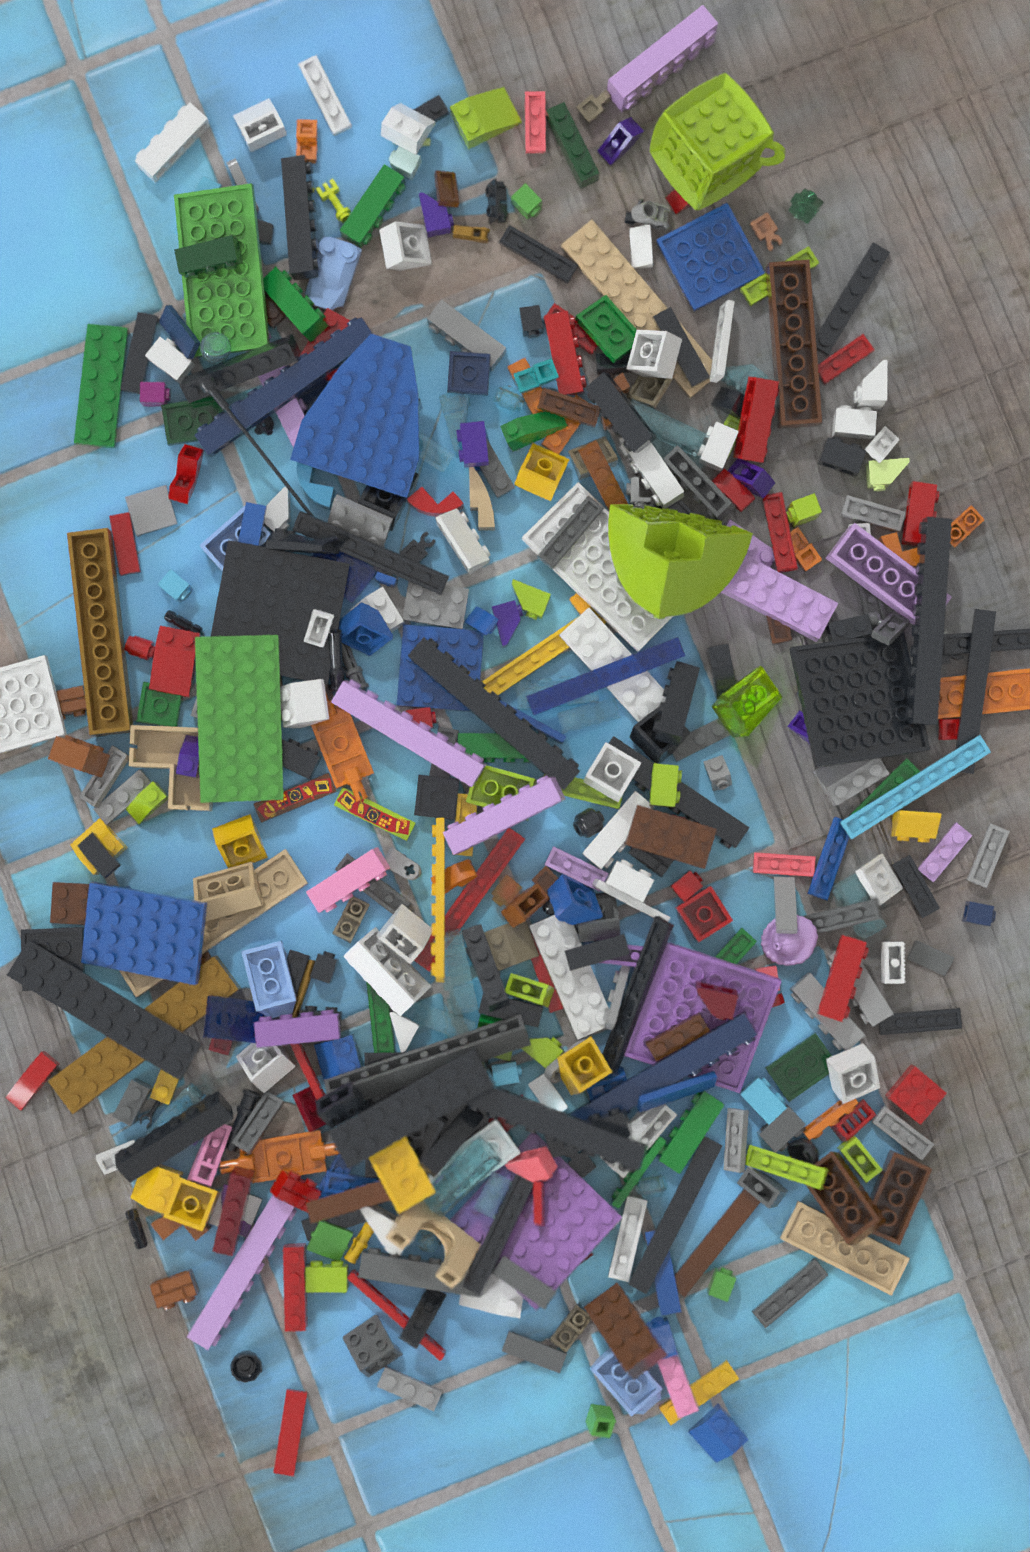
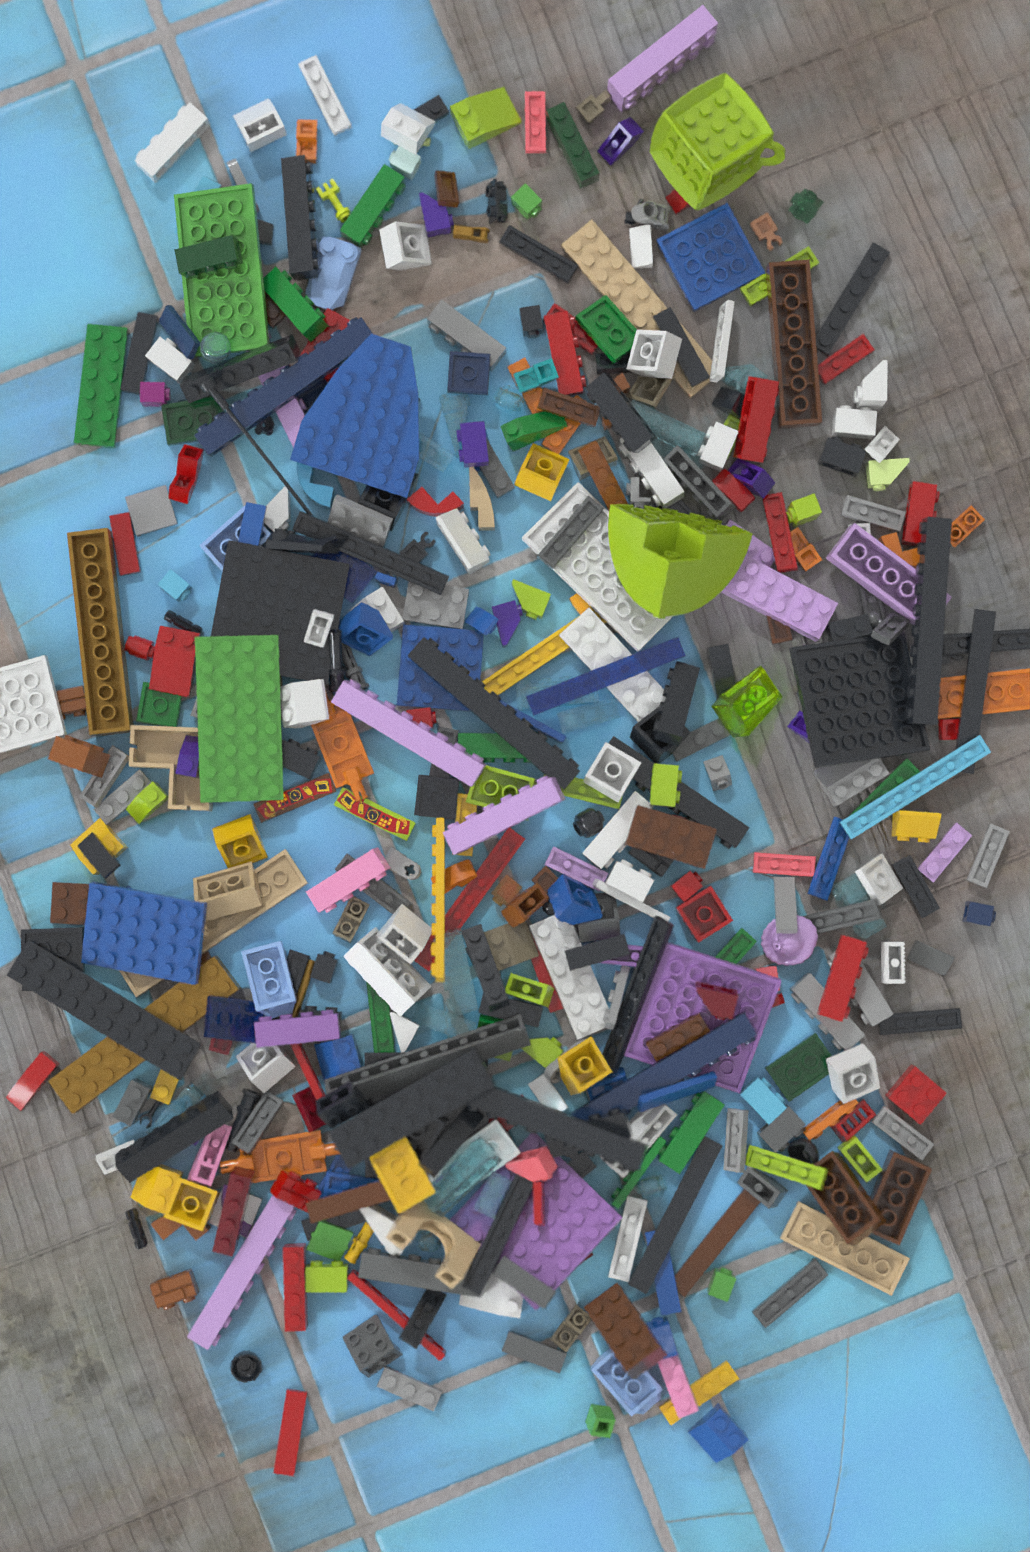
(506, 1073): medium azure brick -> none

